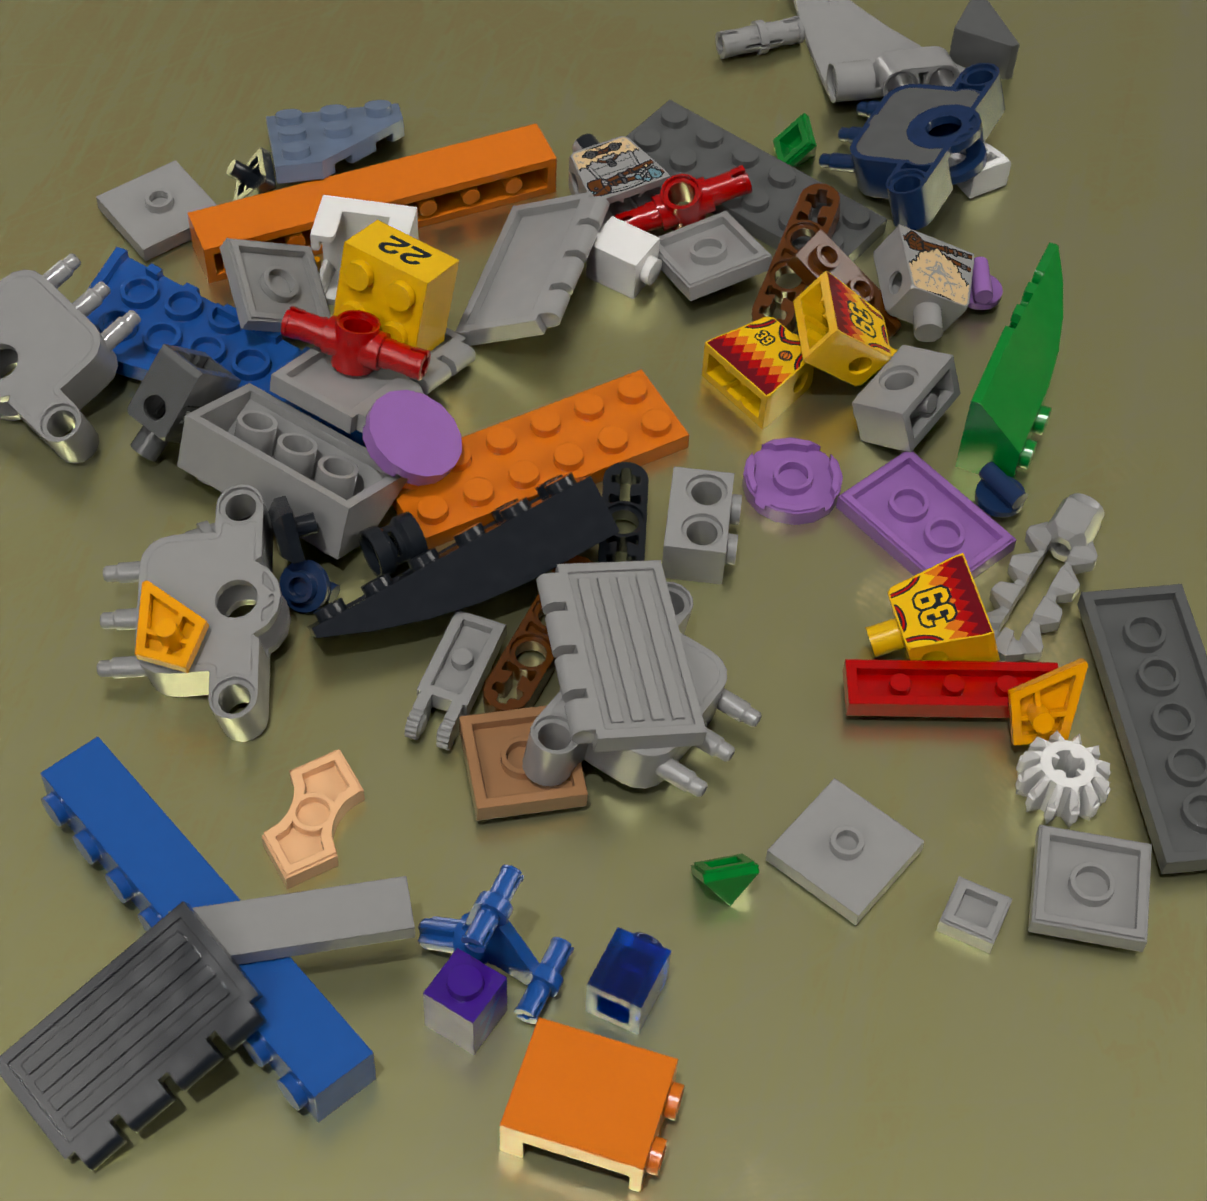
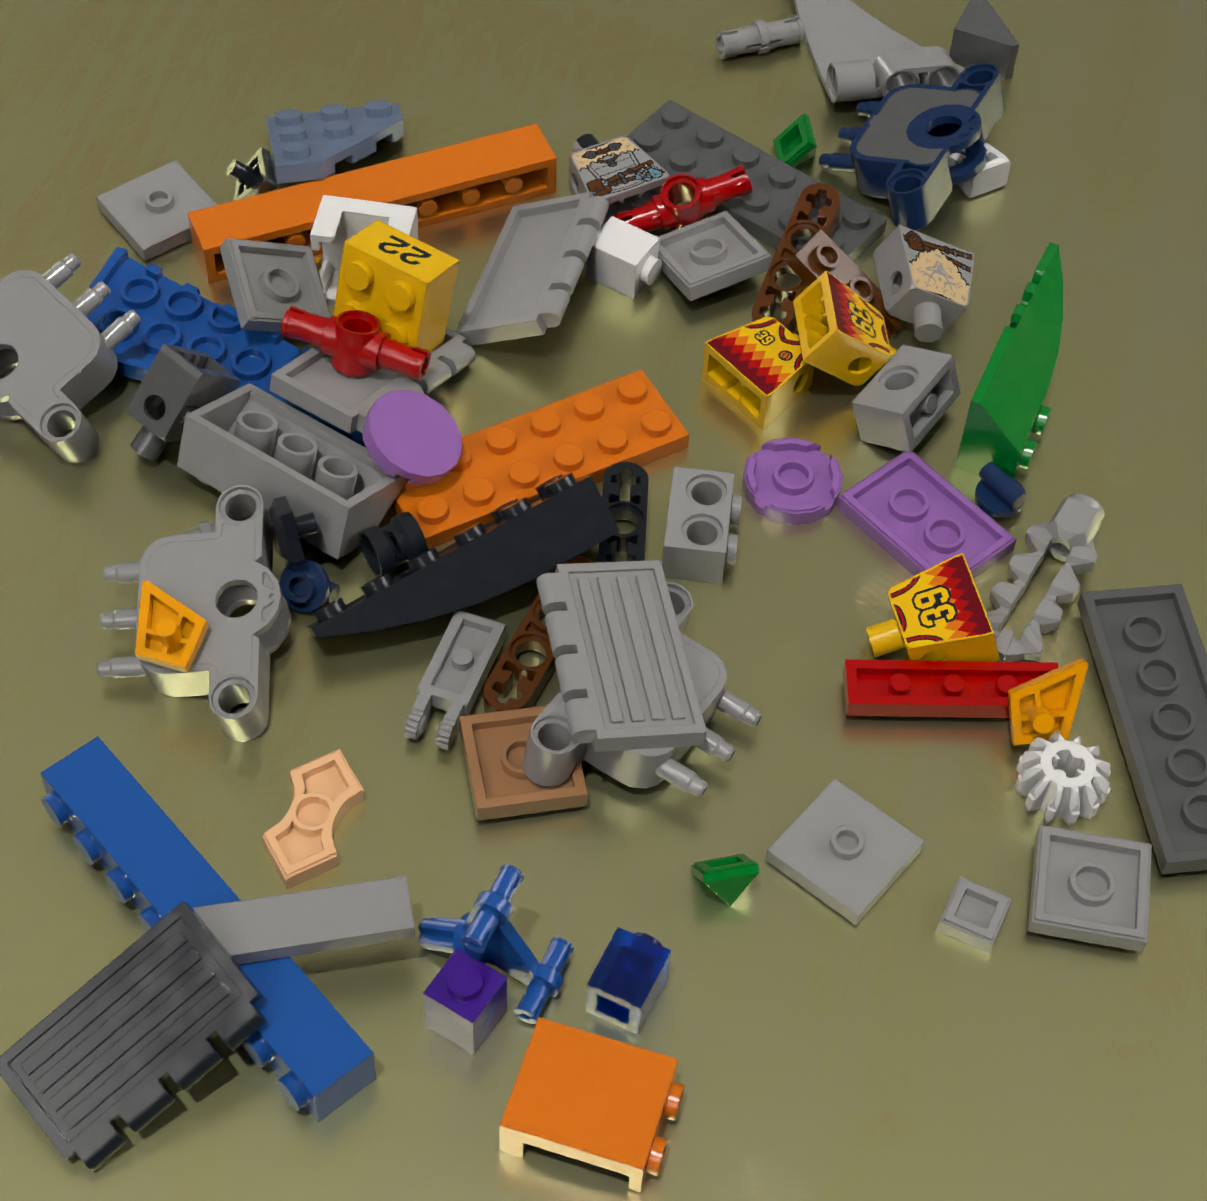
(985, 288): medium lavender plate -> none

